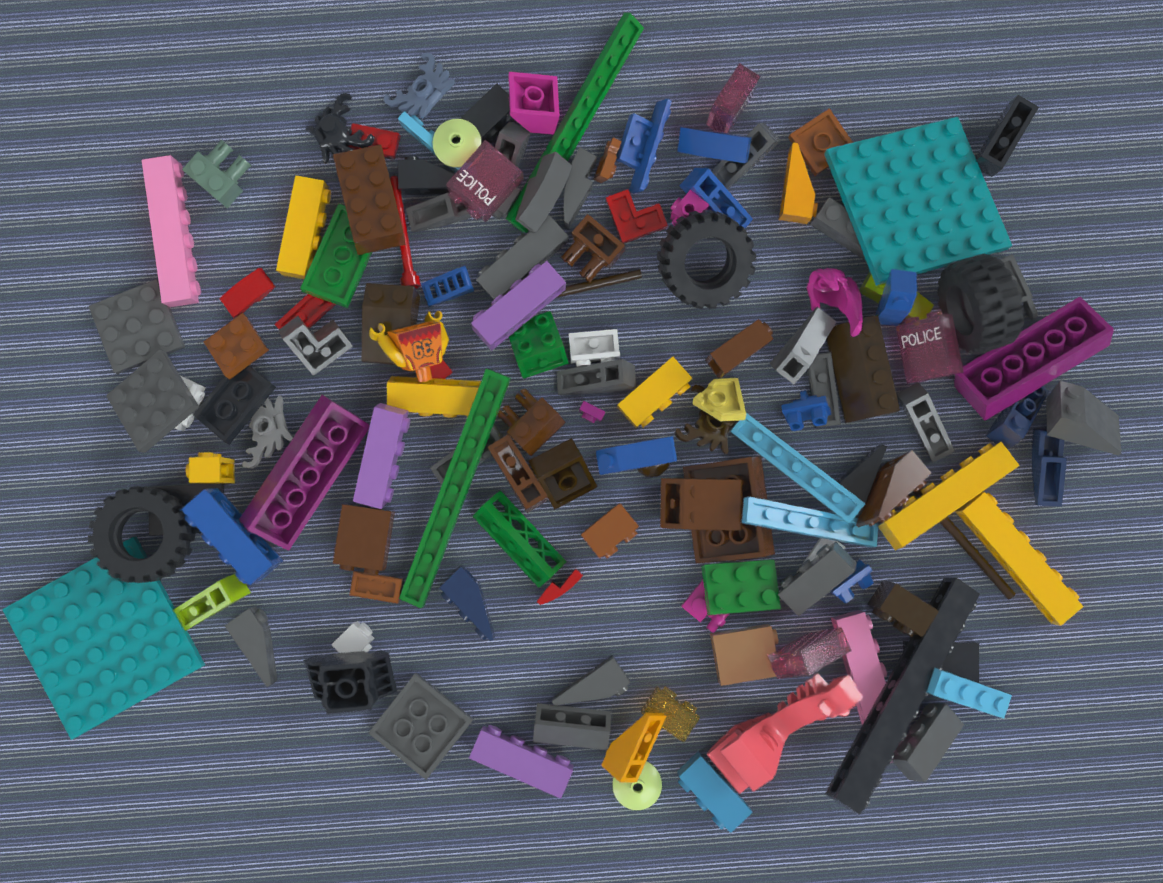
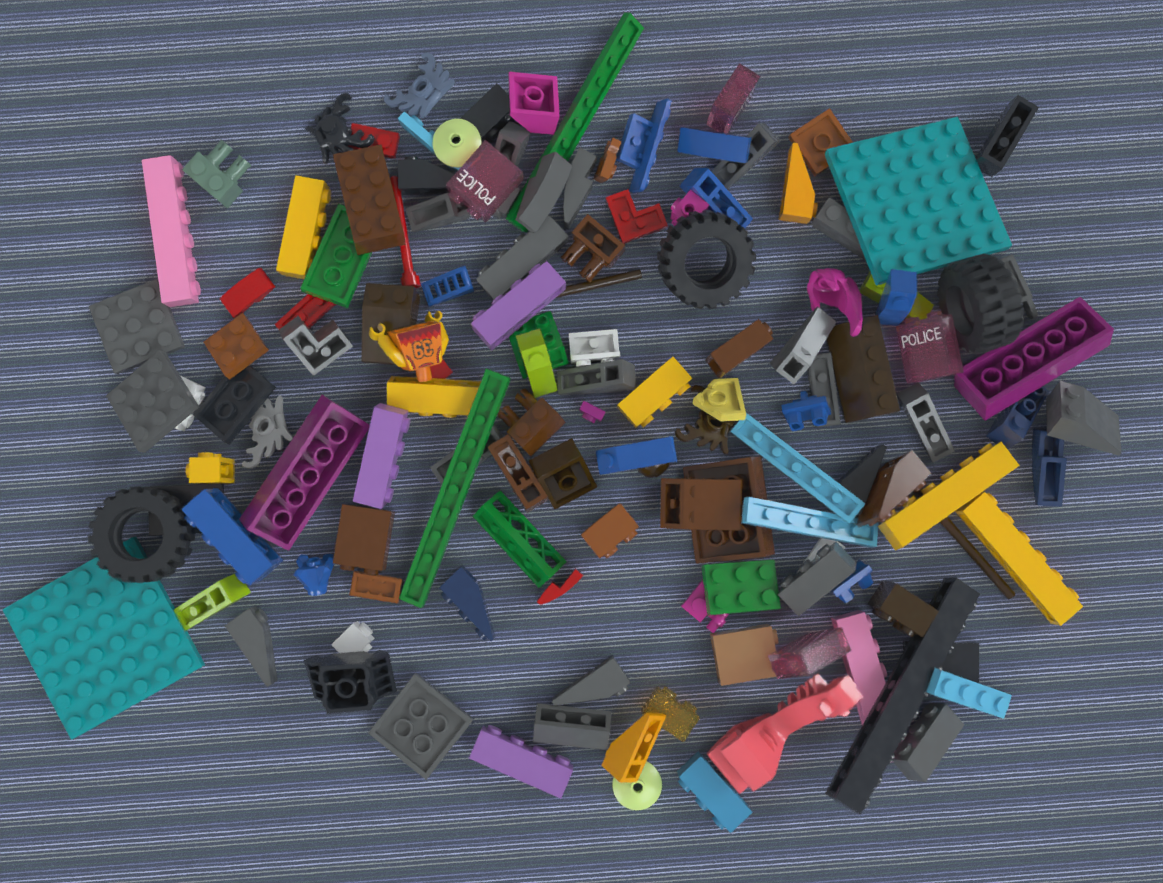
(314, 573): none -> blue rock
(537, 362): none -> lime slope

